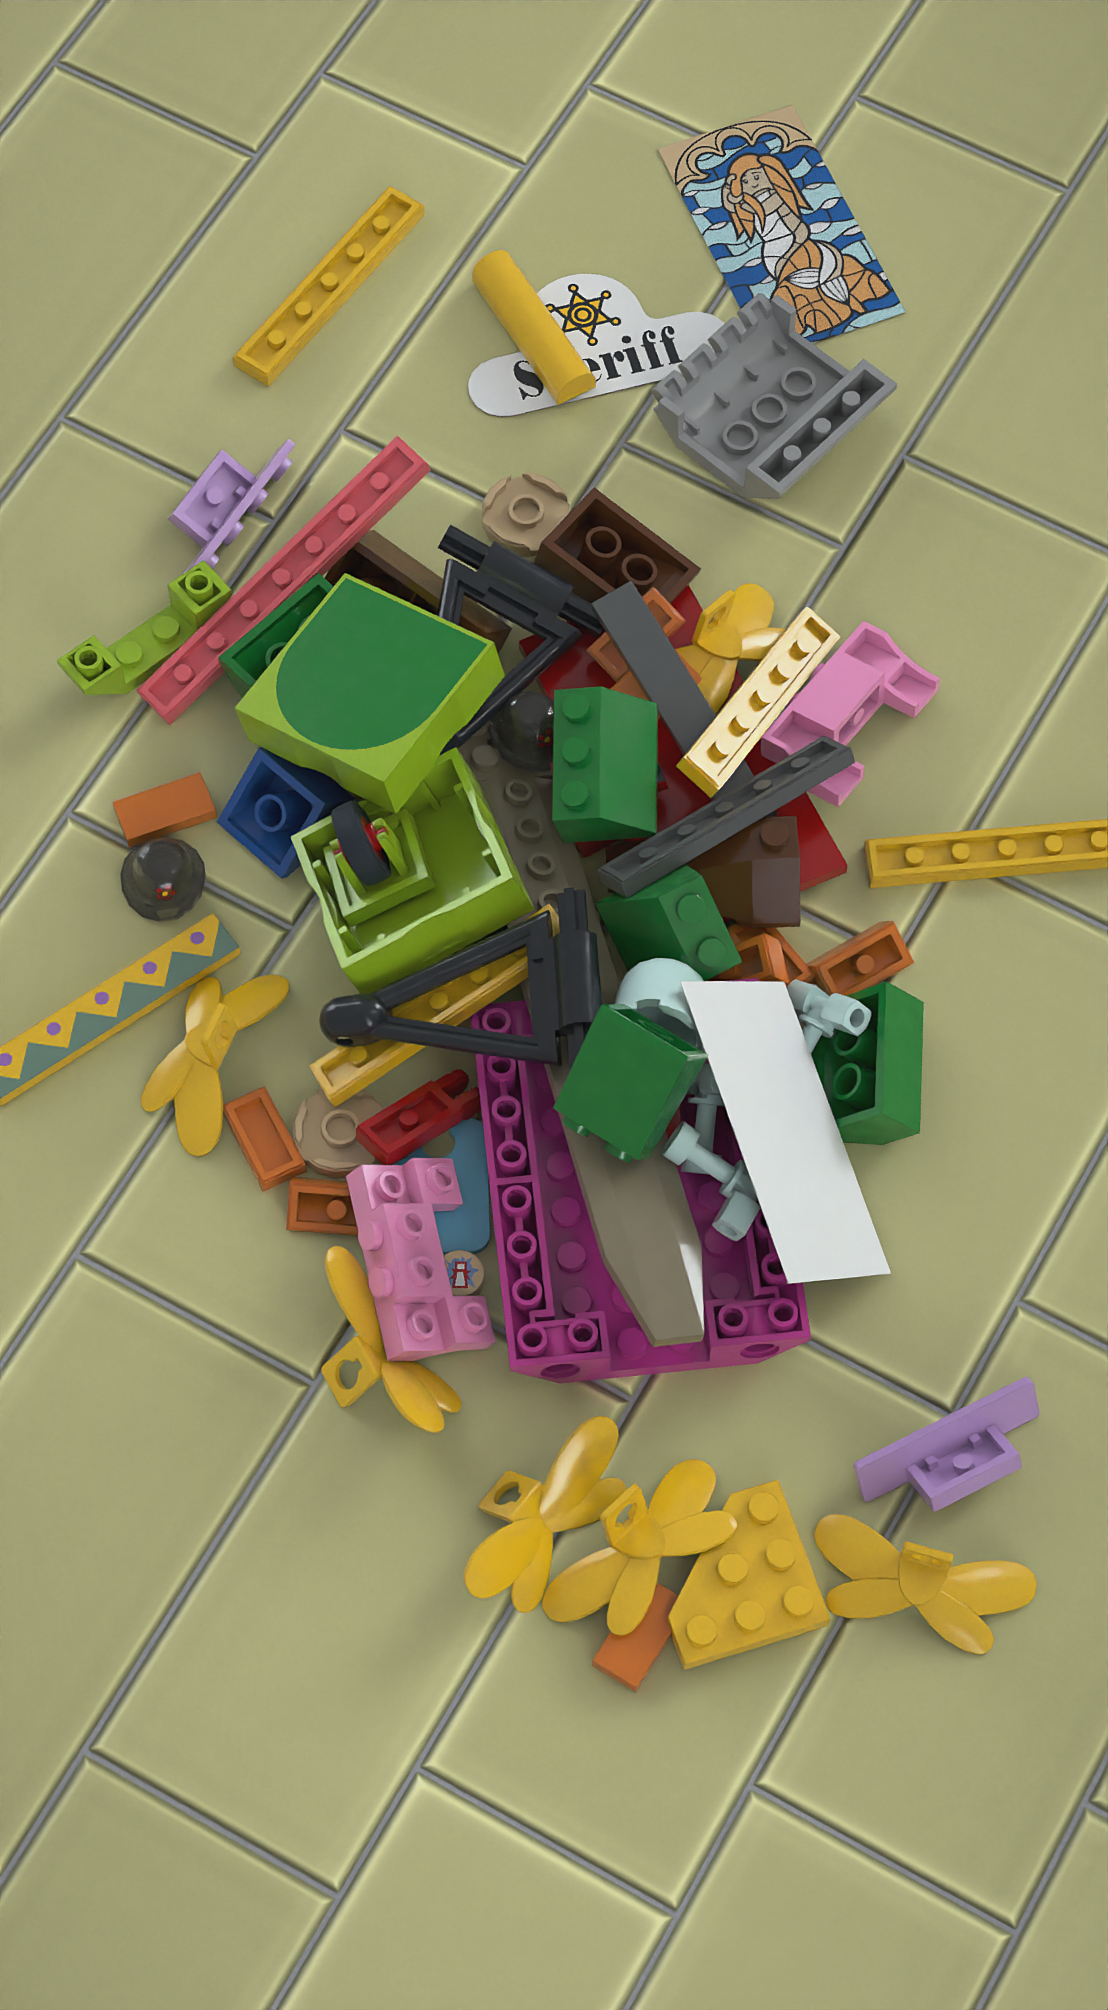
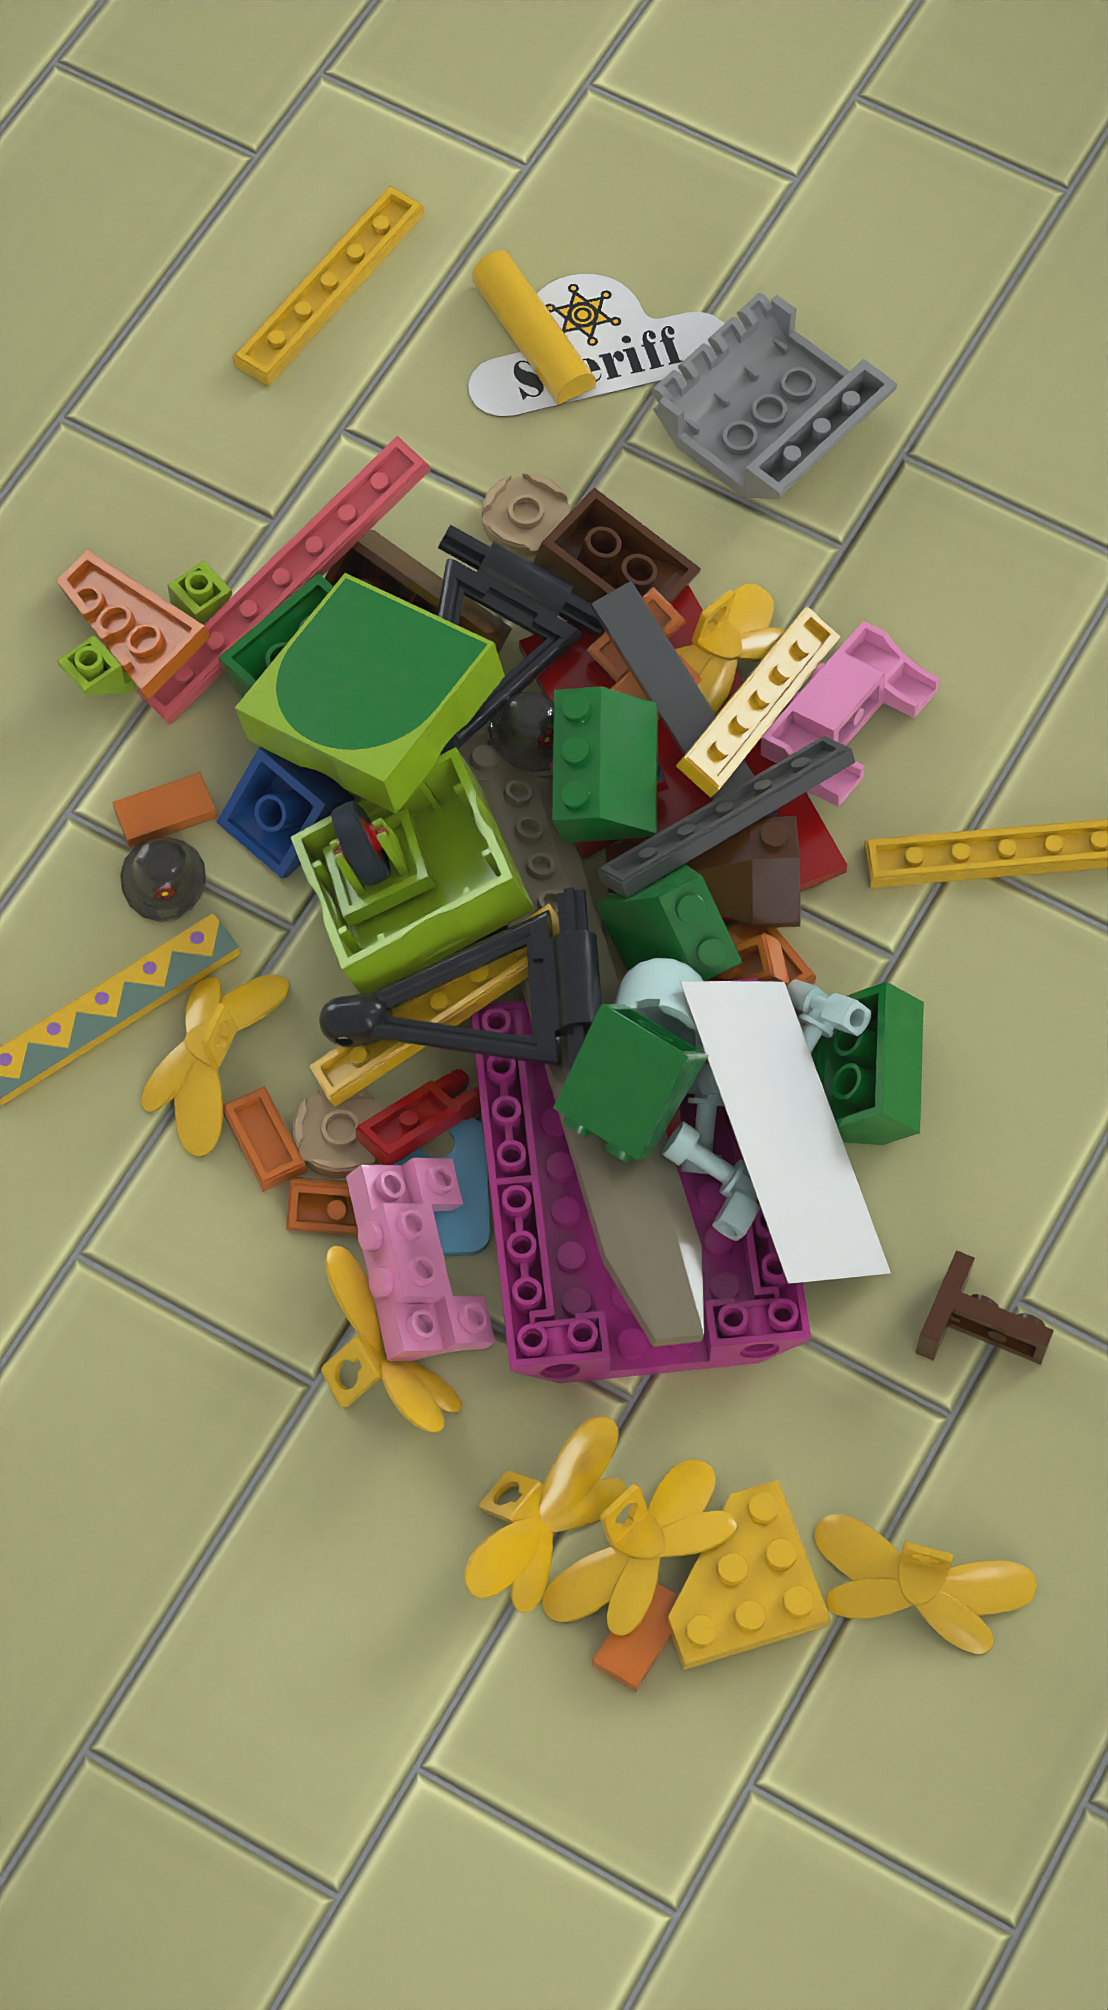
(132, 622): none -> orange wing
(221, 497): lavender bracket -> none
(464, 1273): tile -> none
(781, 223): sticker -> none
(862, 960): orange slope -> none
(954, 1452): lavender bracket -> none
(980, 1318): none -> reddish brown bracket

